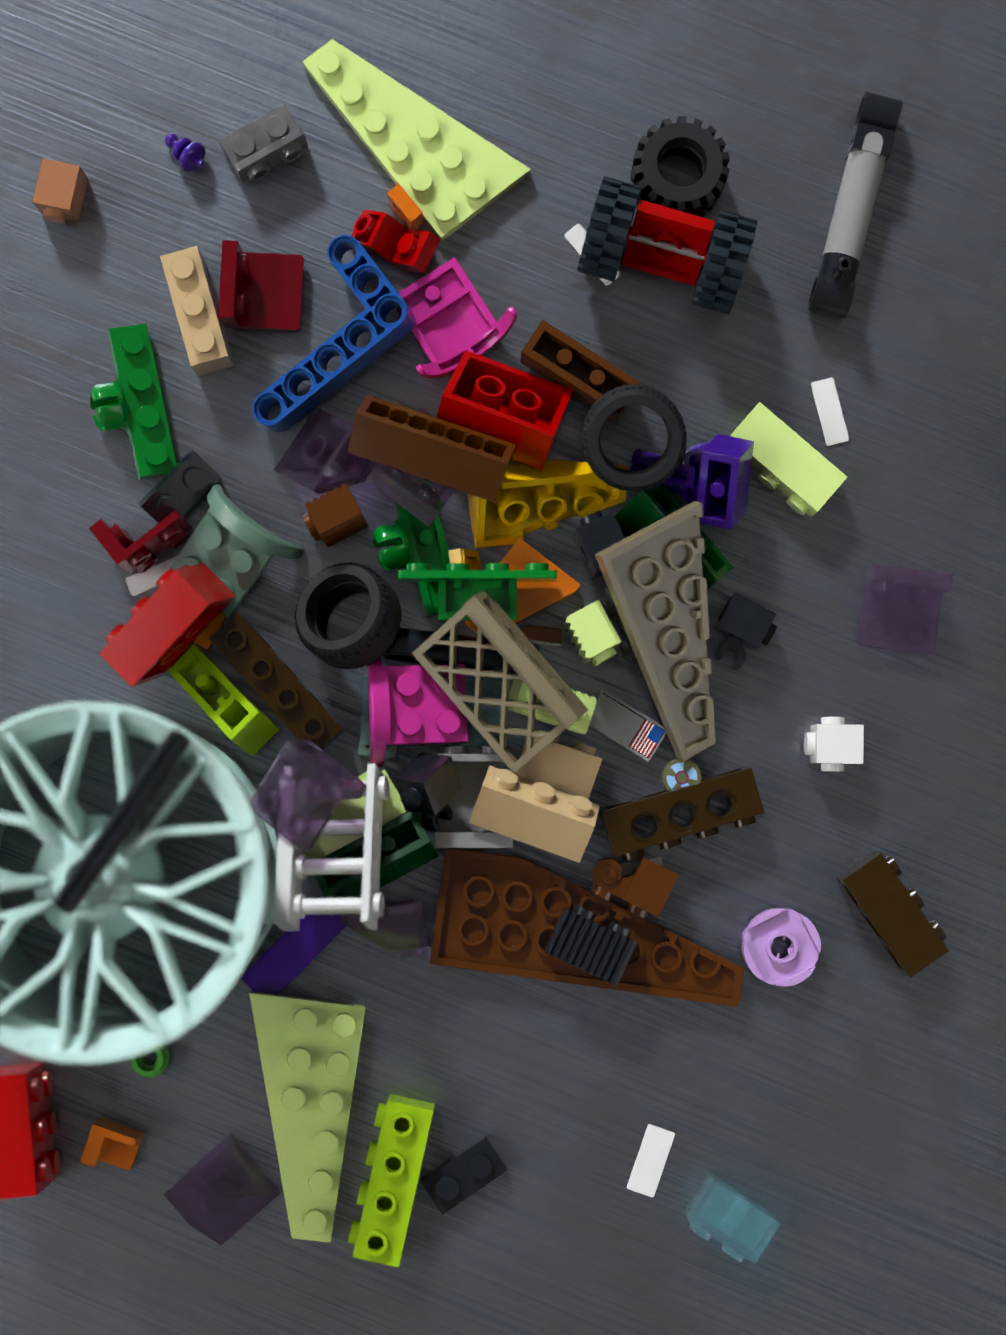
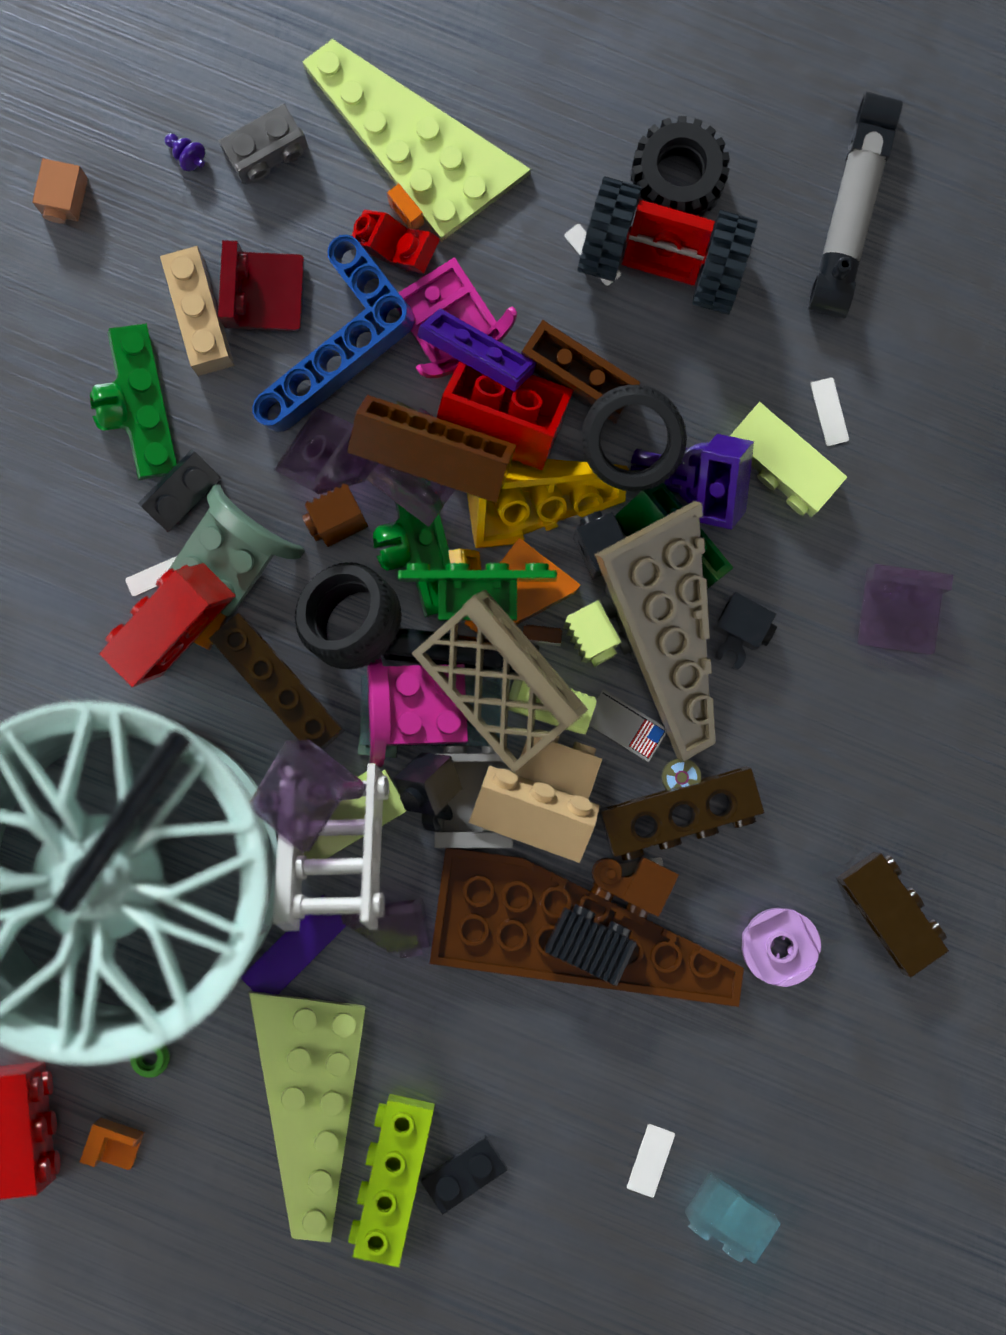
(141, 554): dark red bracket -> none
(222, 1191): clear purple slope -> none
(223, 701): lime slope -> none
(403, 849): dark green brick -> none
(476, 349): none -> dark purple tile
(834, 744): white brick -> none

